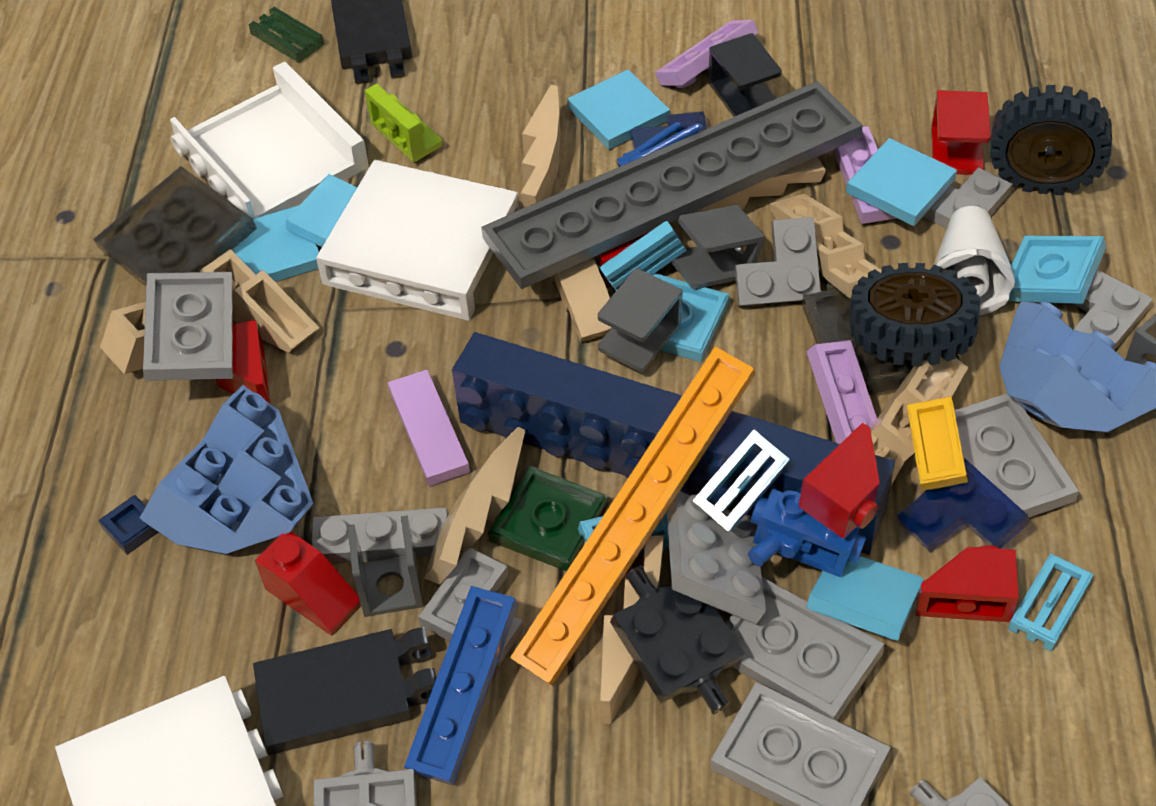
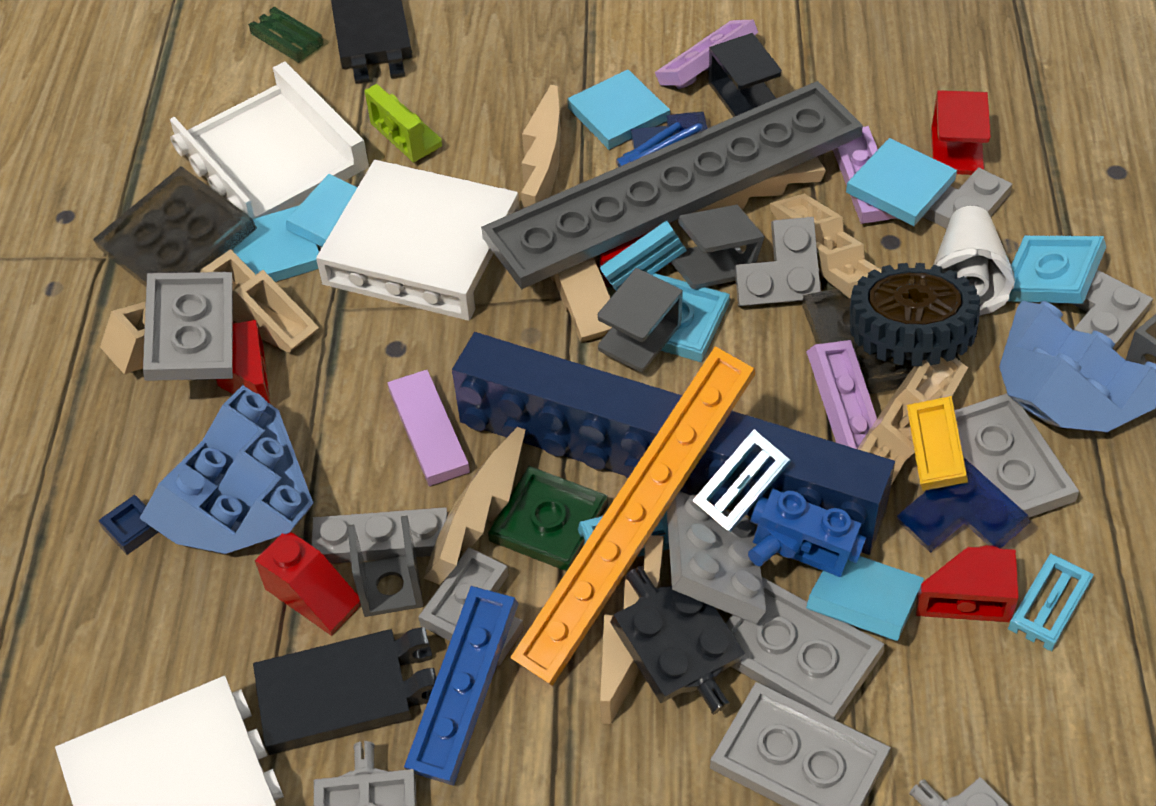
(844, 485): red slope -> none
(1051, 140): wheel -> none

